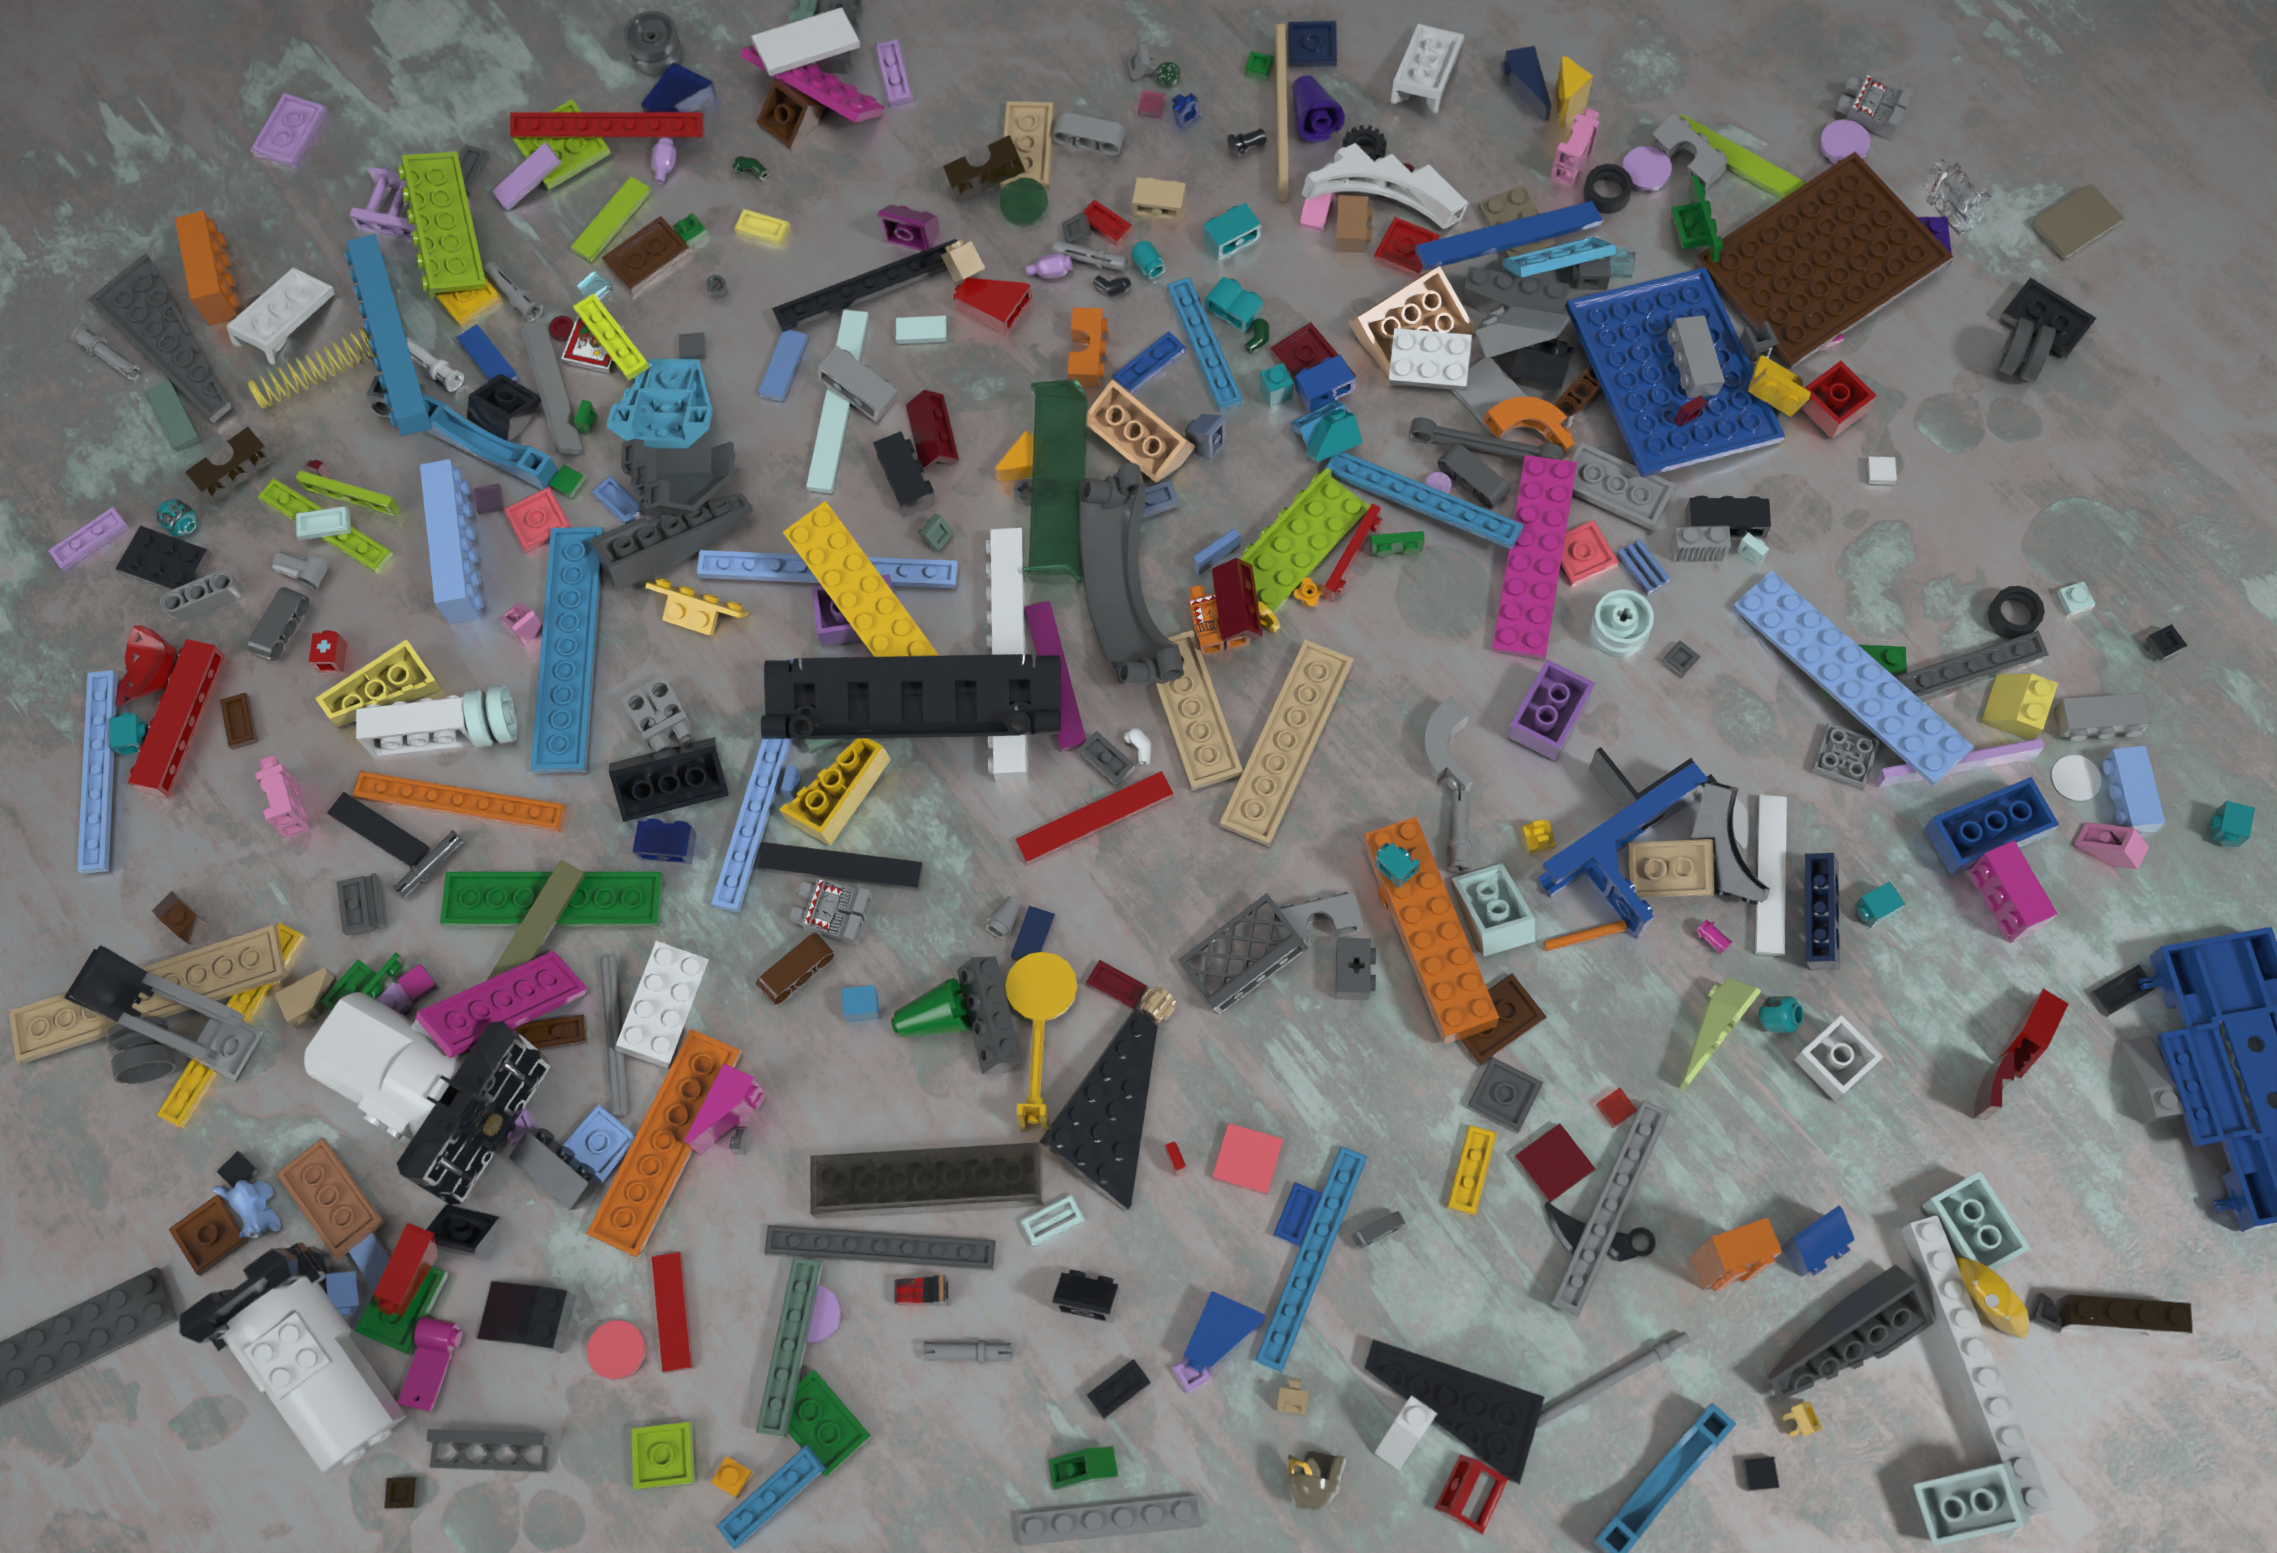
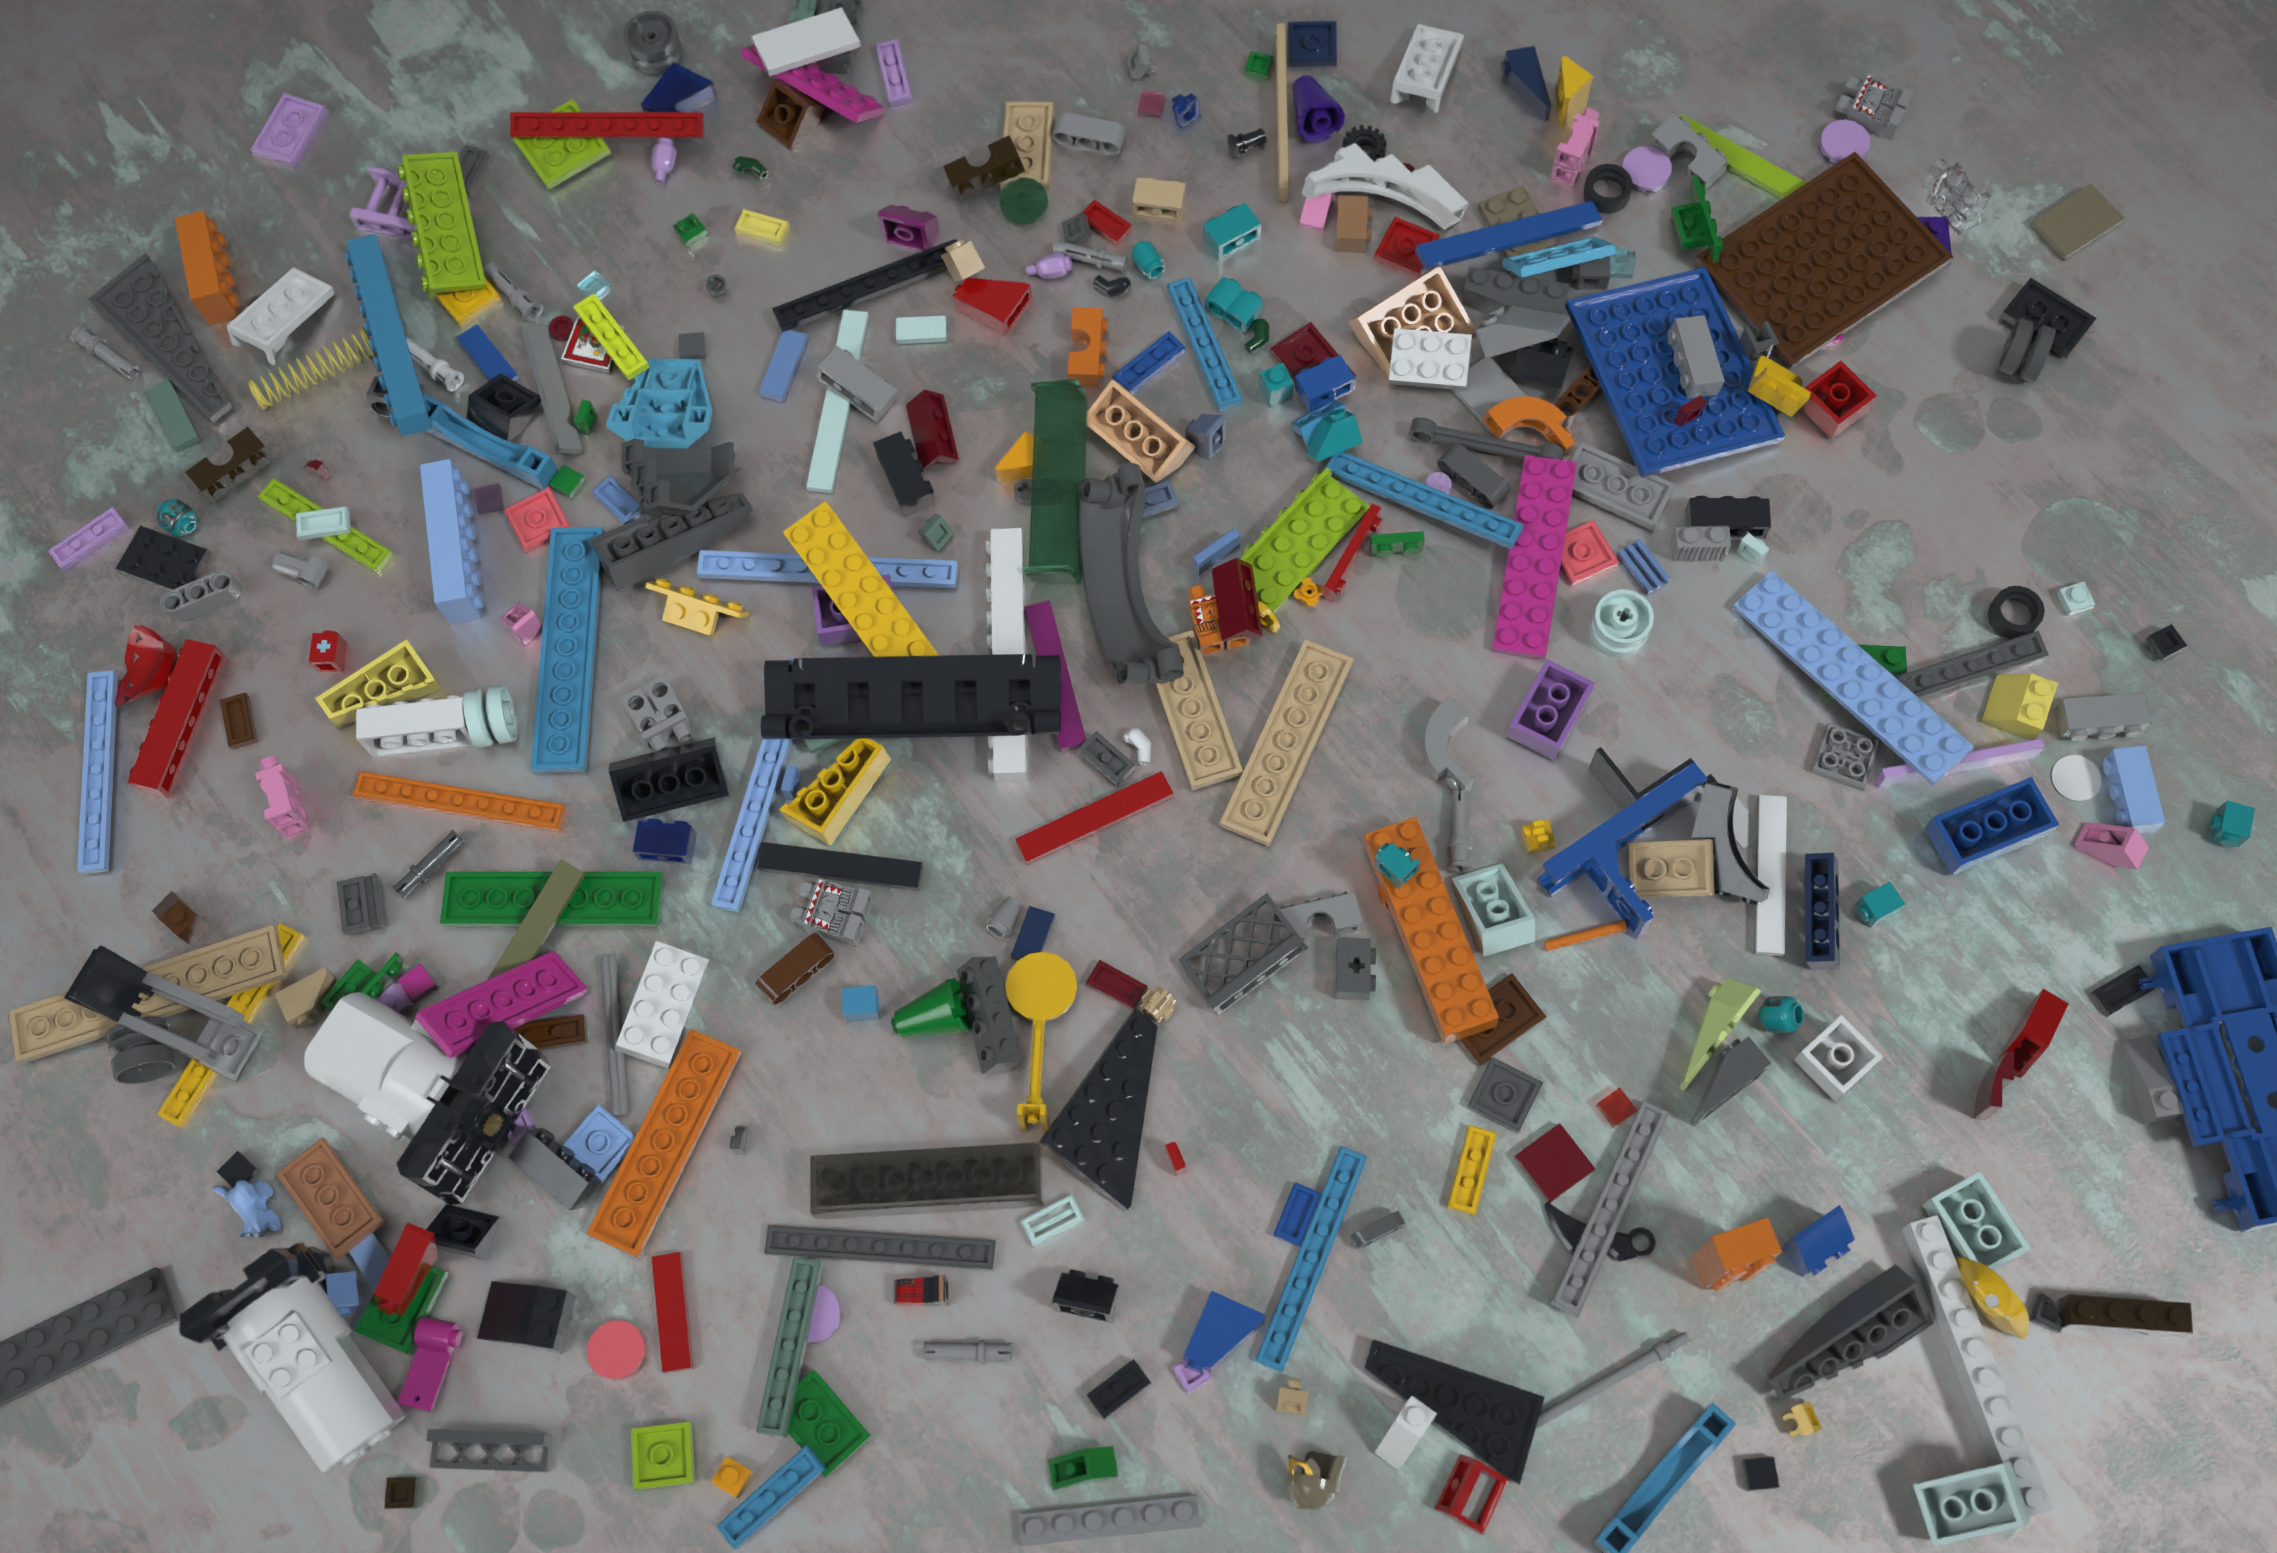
(127, 733): teal brick -> none
(208, 1235): dark orange tile -> none
(278, 624): dark grey beam -> none
(348, 493): lime tile -> none
(378, 830): black tile -> none
(526, 176): lavender tile -> none
(611, 219): lime tile -> none
(646, 254): reddish brown tile -> none
(725, 1107): dark pink slope -> none
(1168, 74): dark green tile -> none
(1247, 1159): coral tile -> none
(1681, 659): dark grey tile -> none
(1713, 936): dark pink pin -> none
(1738, 1068): none -> dark grey slope
(1881, 470): white tile -> none
(2012, 892): dark pink brick -> none

